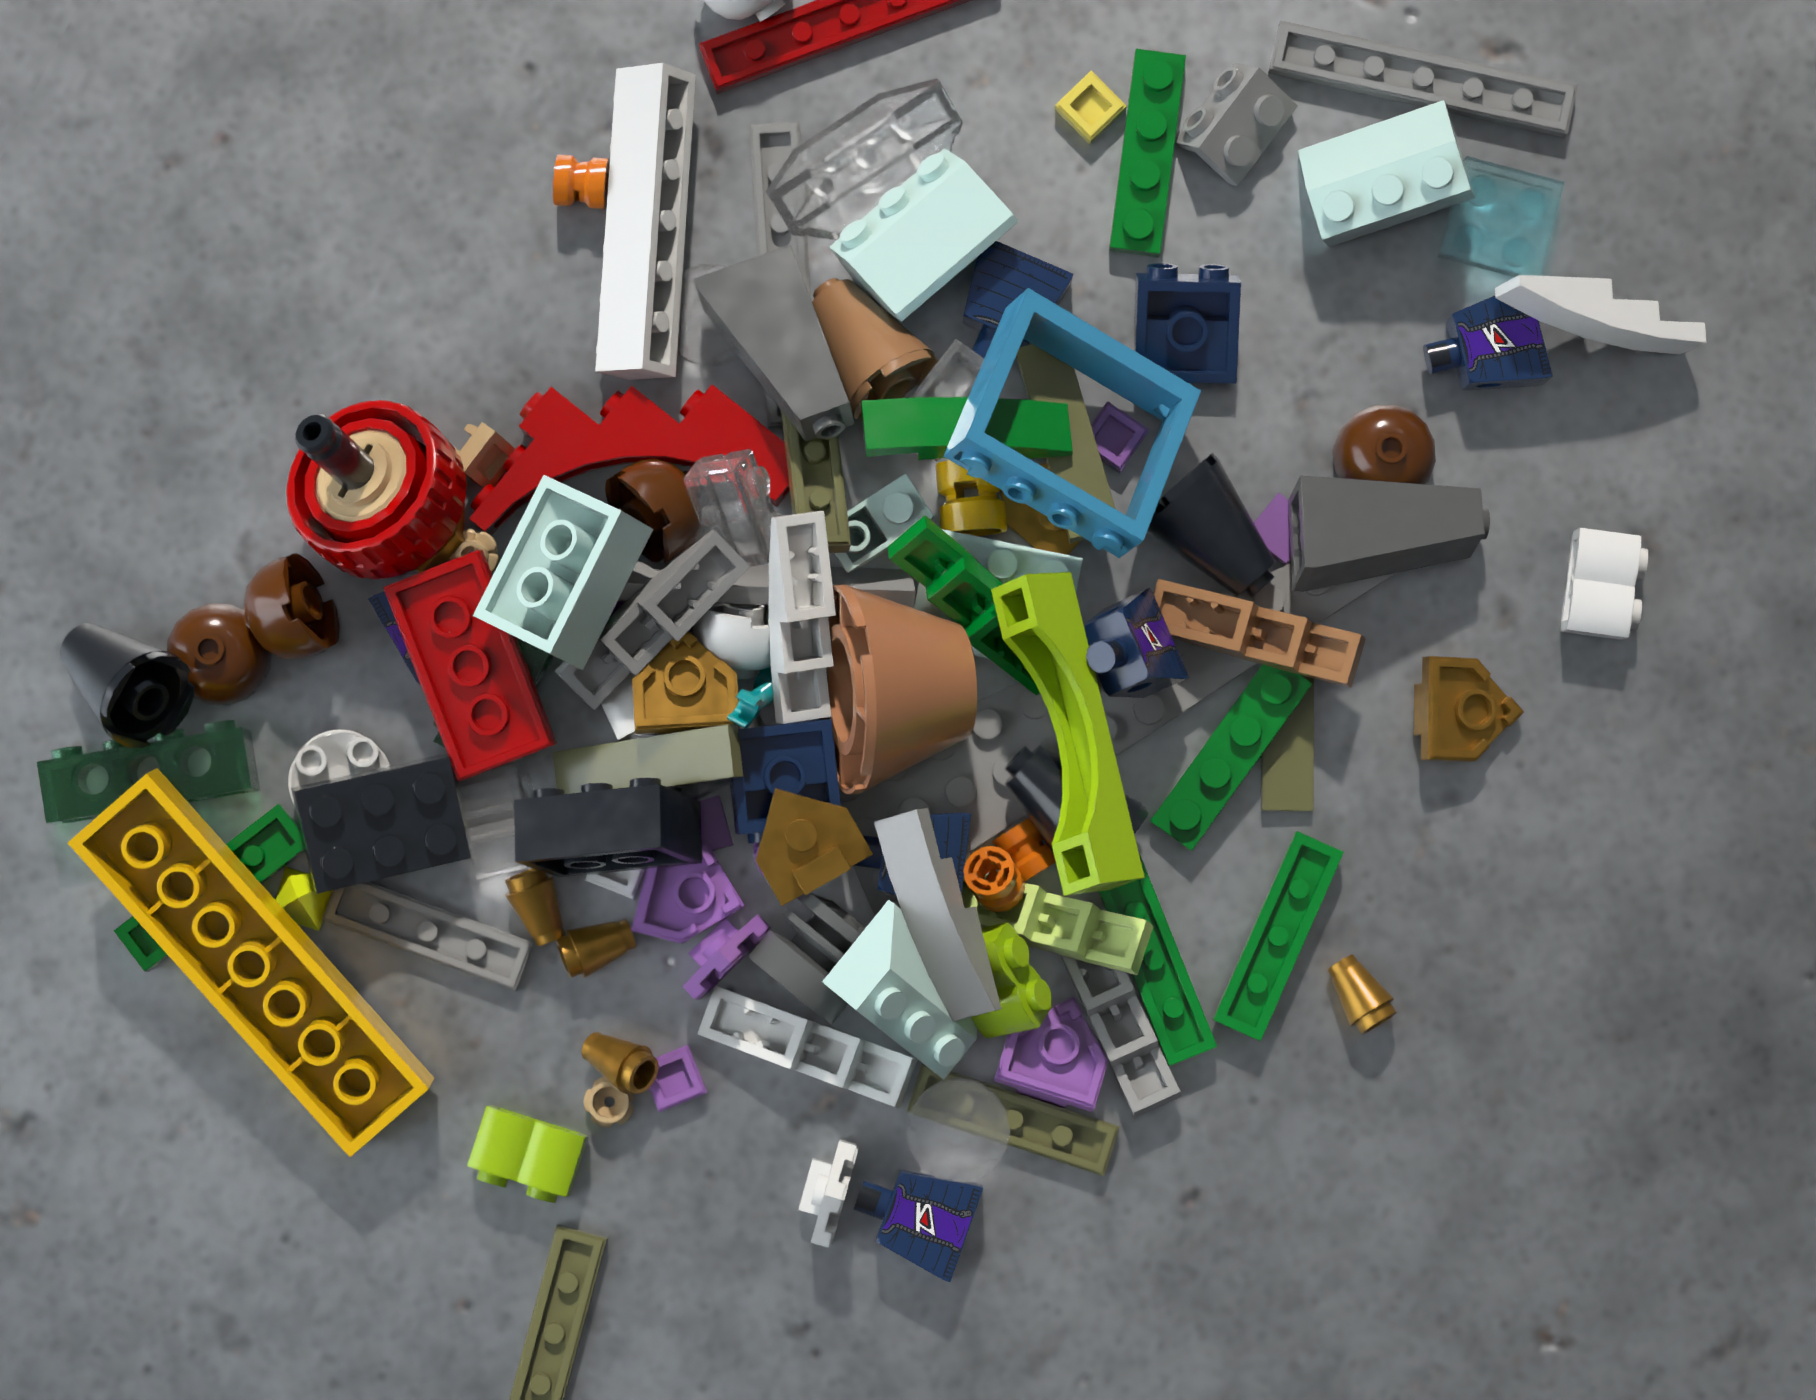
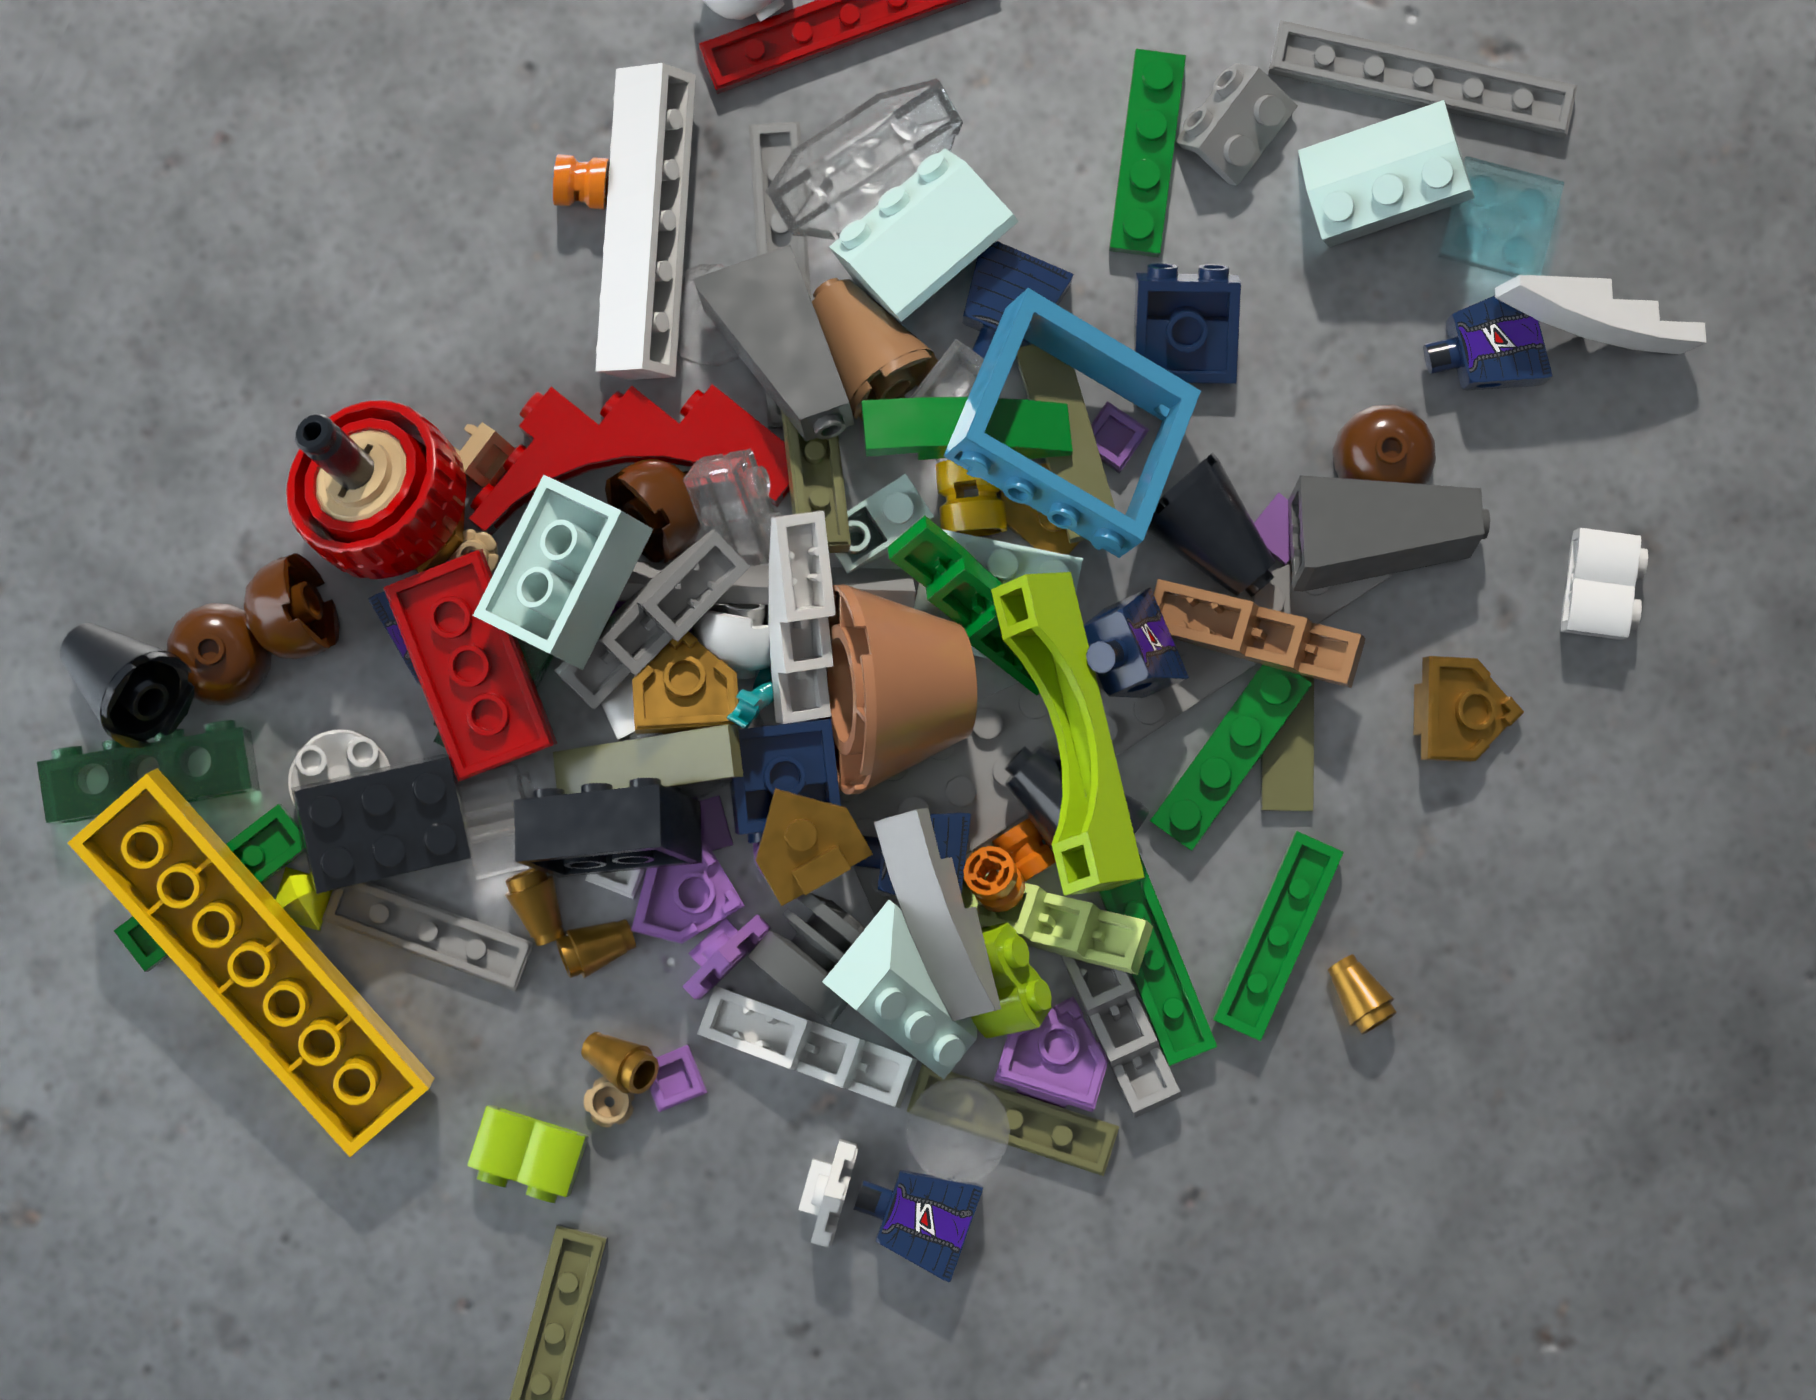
(1090, 107): light yellow tile -> none

